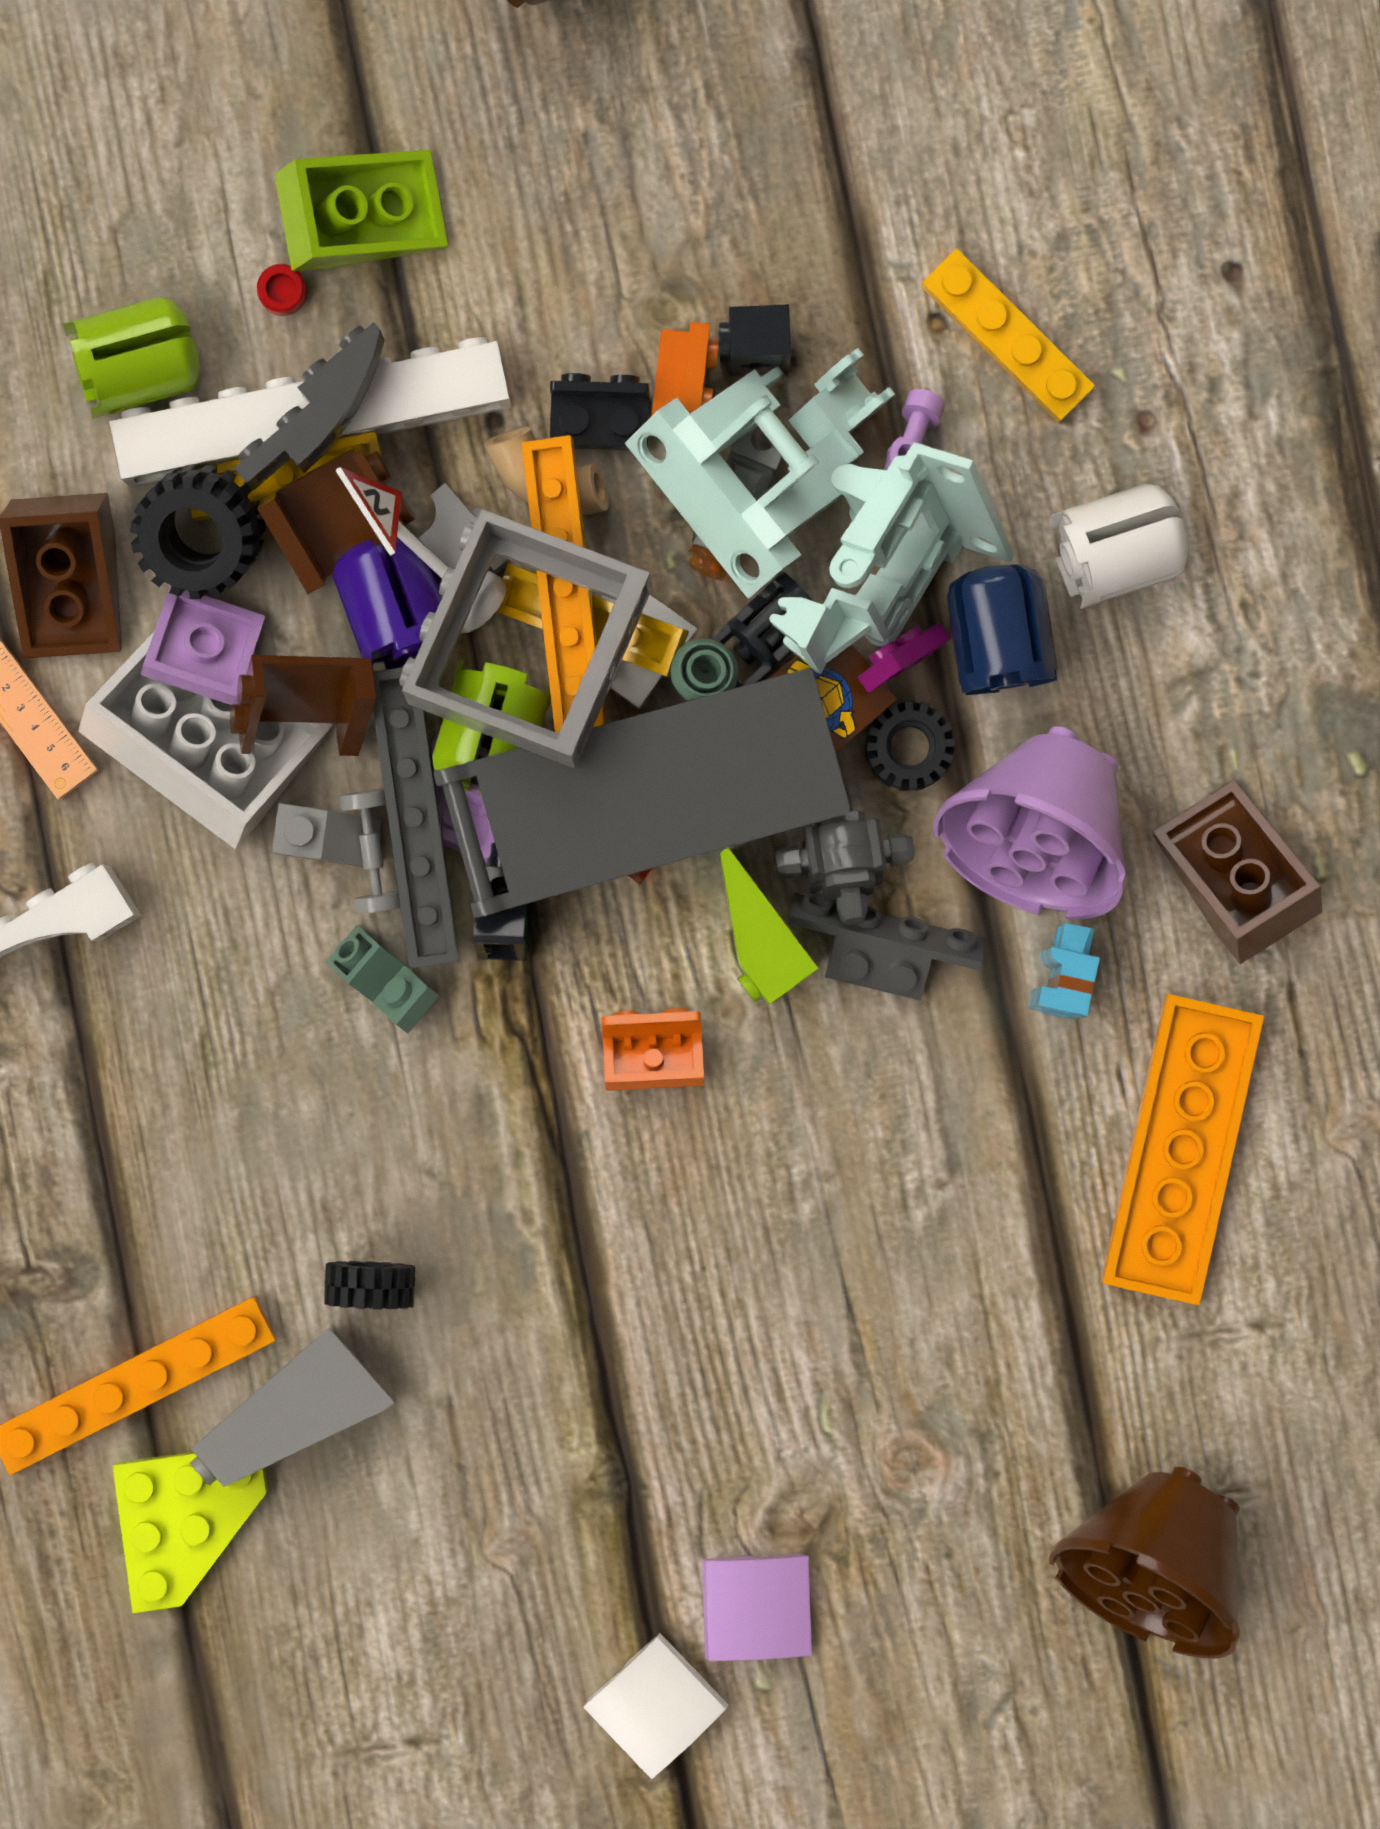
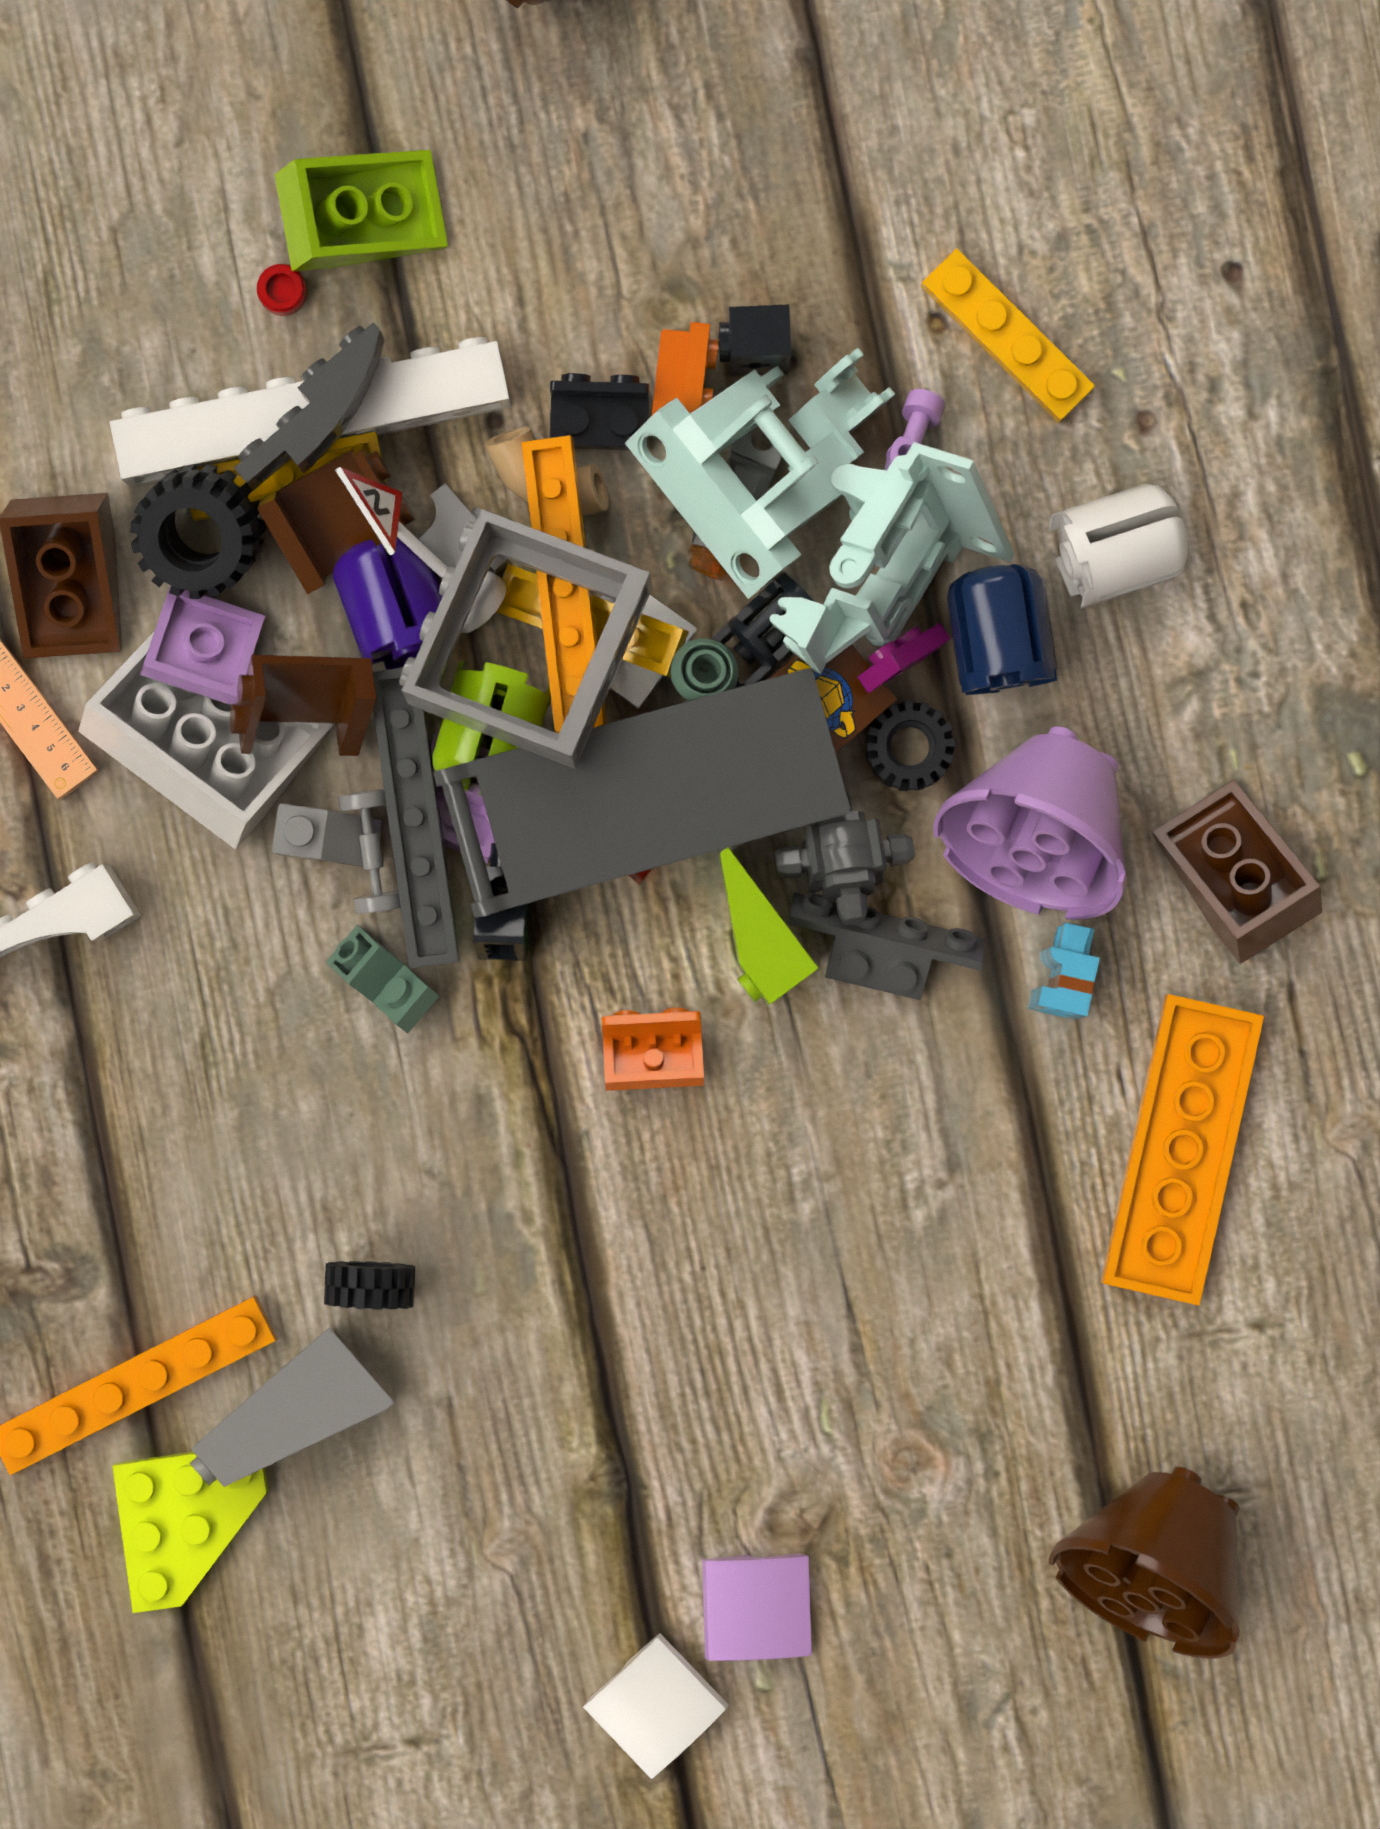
(134, 355): lime cylinder -> none

